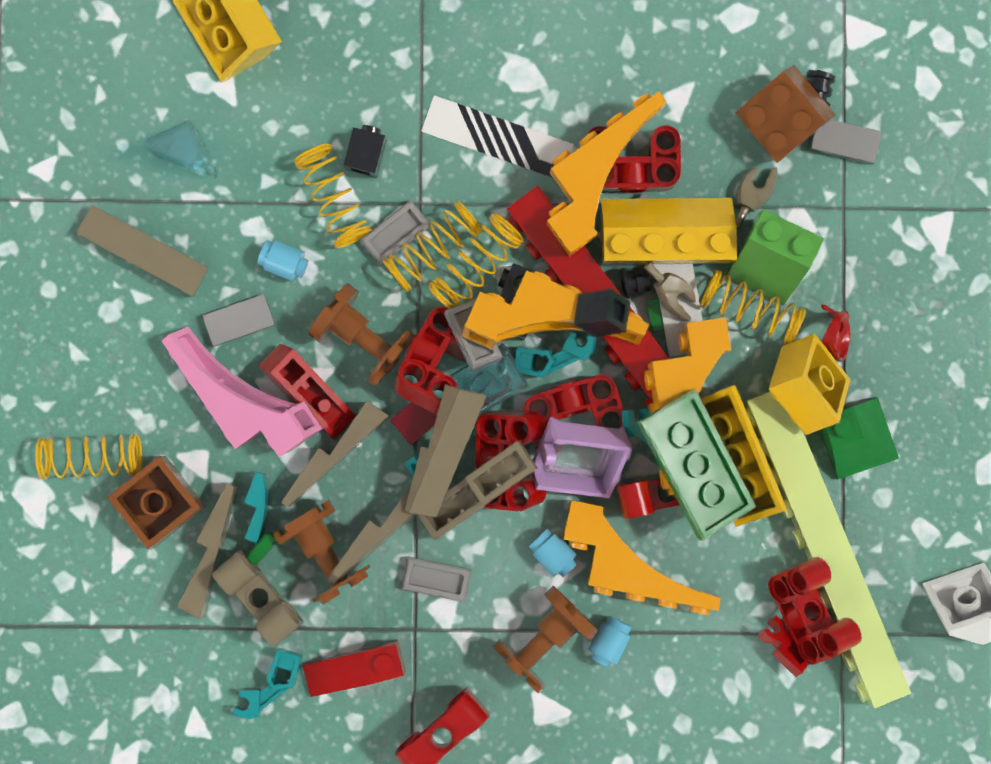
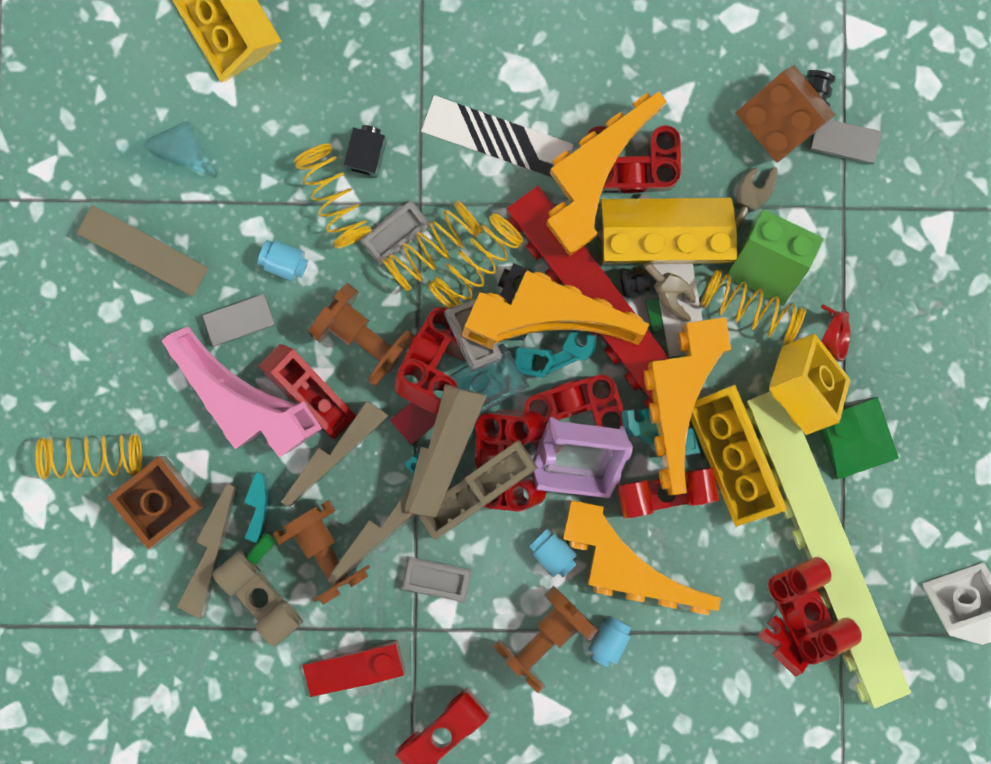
(260, 699): teal piece -> none
(602, 313): black panel -> none
(696, 464): tile -> none

